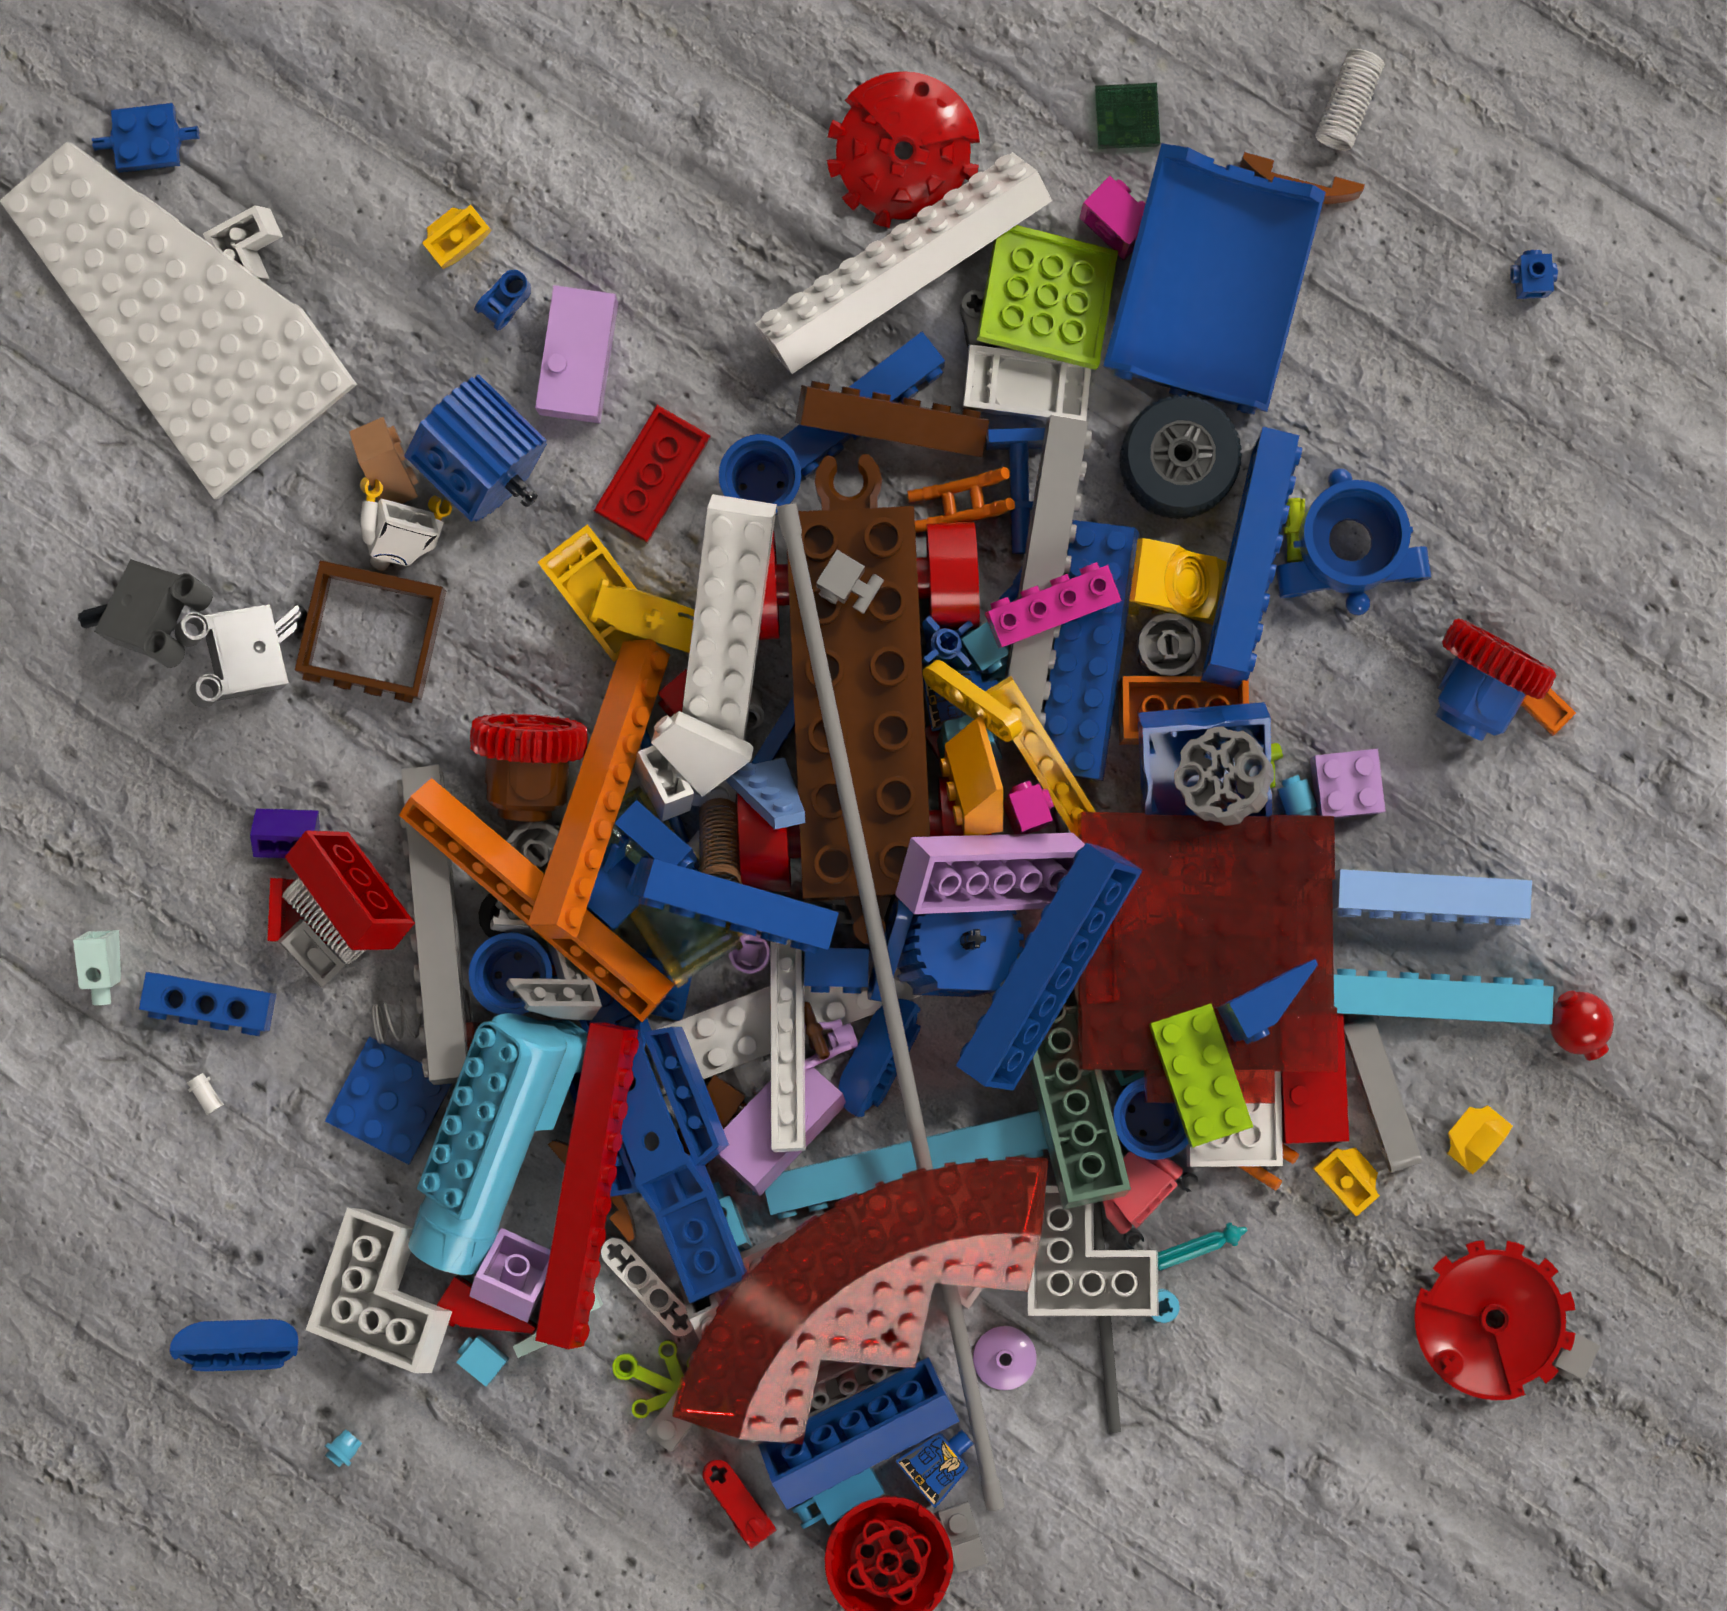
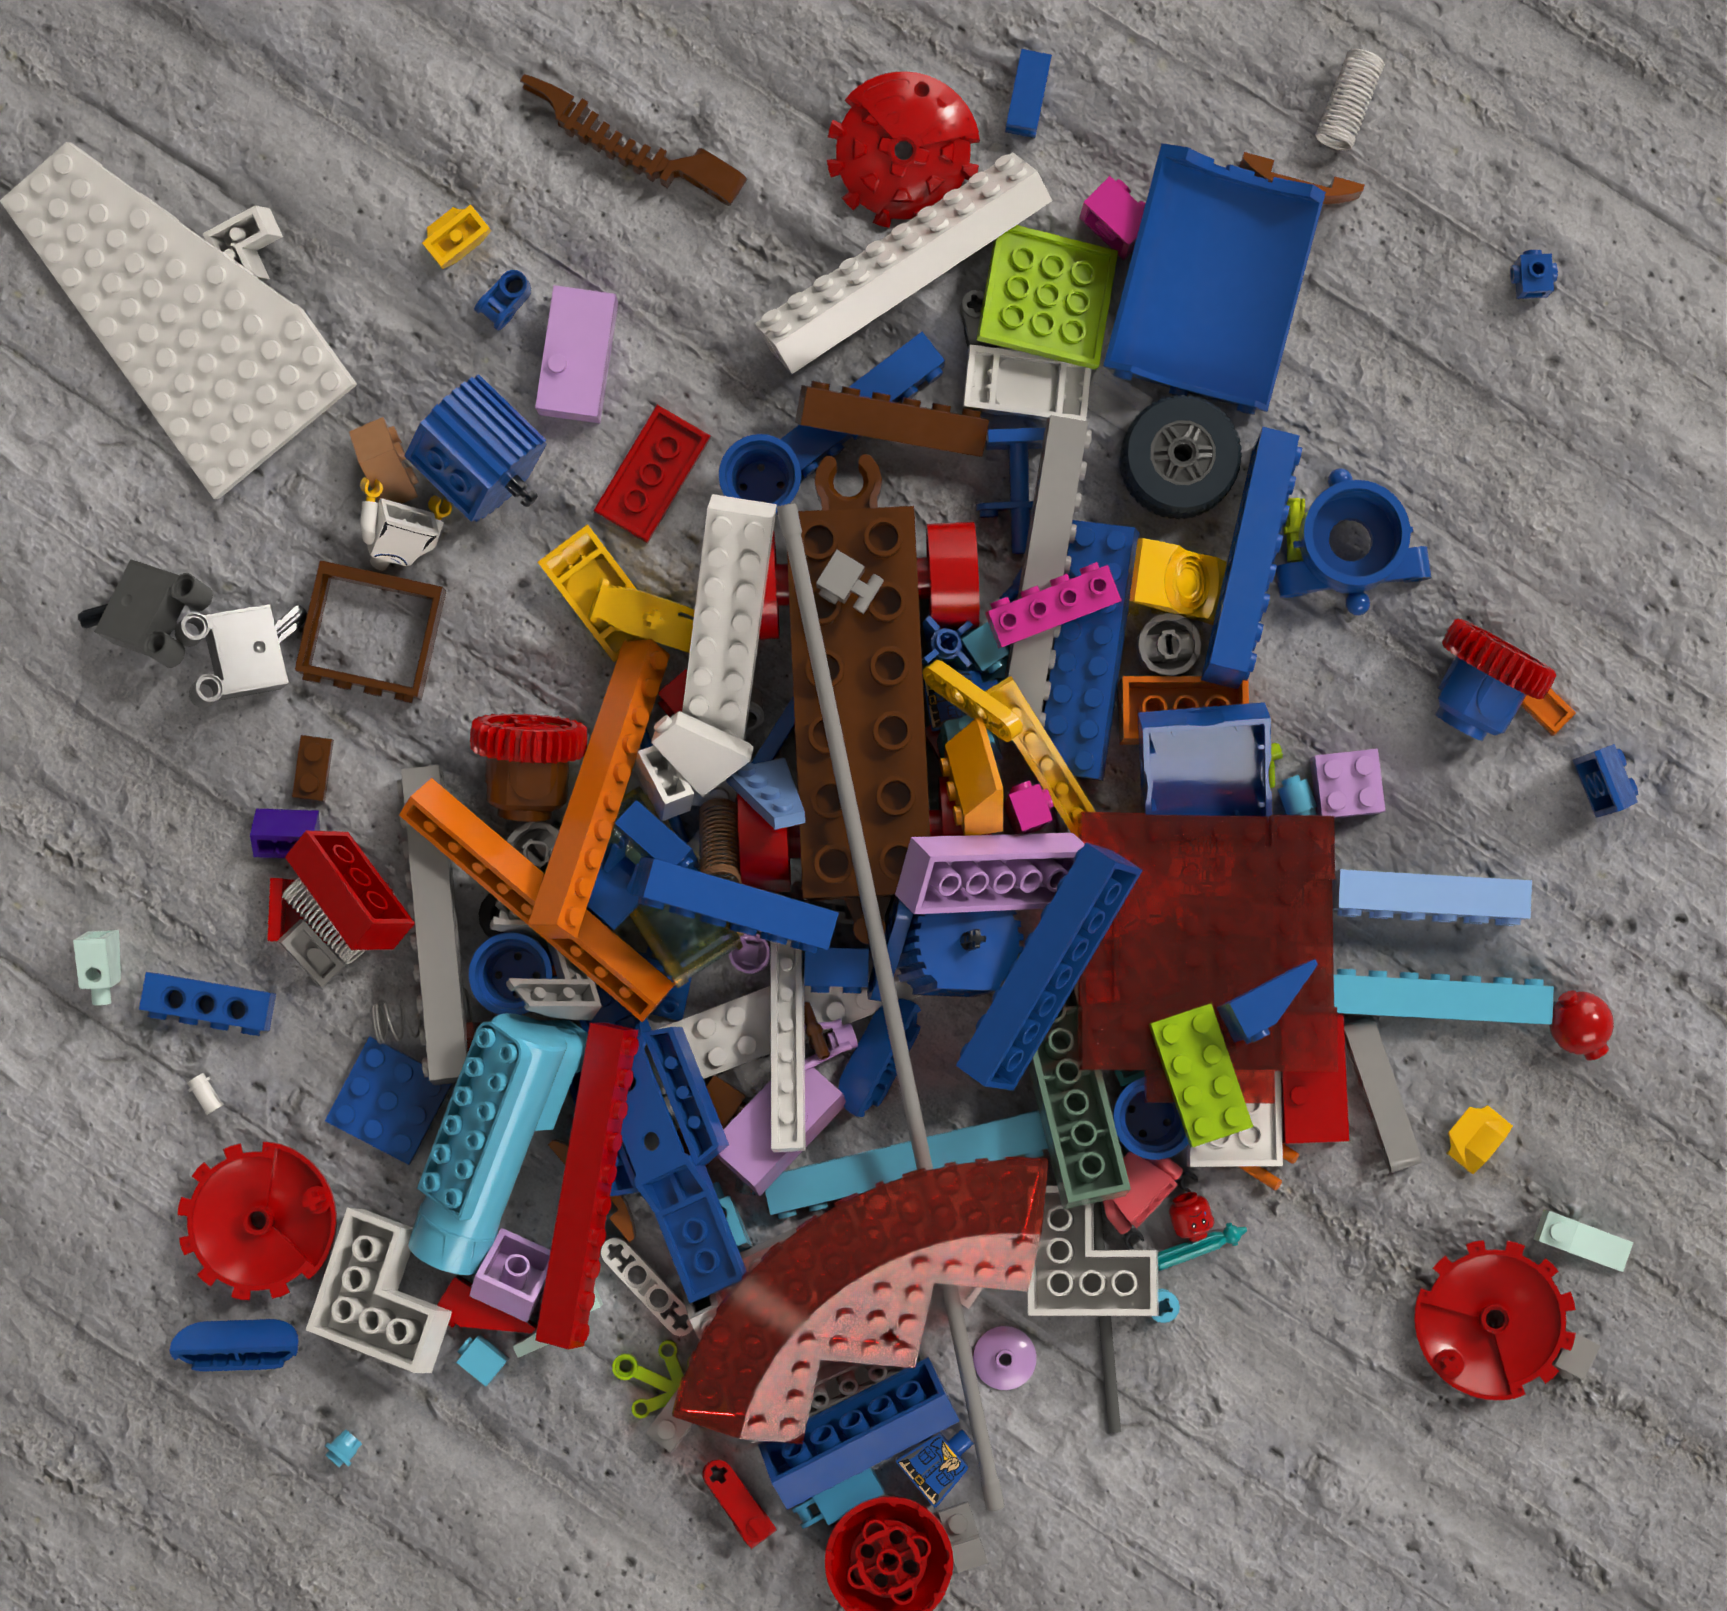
(145, 137): blue plate -> none
(297, 1214): none -> red piece
(312, 768): none -> reddish brown plate
(700, 170): none -> reddish brown piece
(947, 490): orange piece -> none
(1028, 93): none -> blue piece
(1127, 115): clear green tile -> none
(1191, 1216): none -> red head
(1209, 800): light grey connector -> none
(1349, 1178): yellow slope -> none
(1583, 1240): none -> light aqua slope
(1606, 780): none -> blue slope

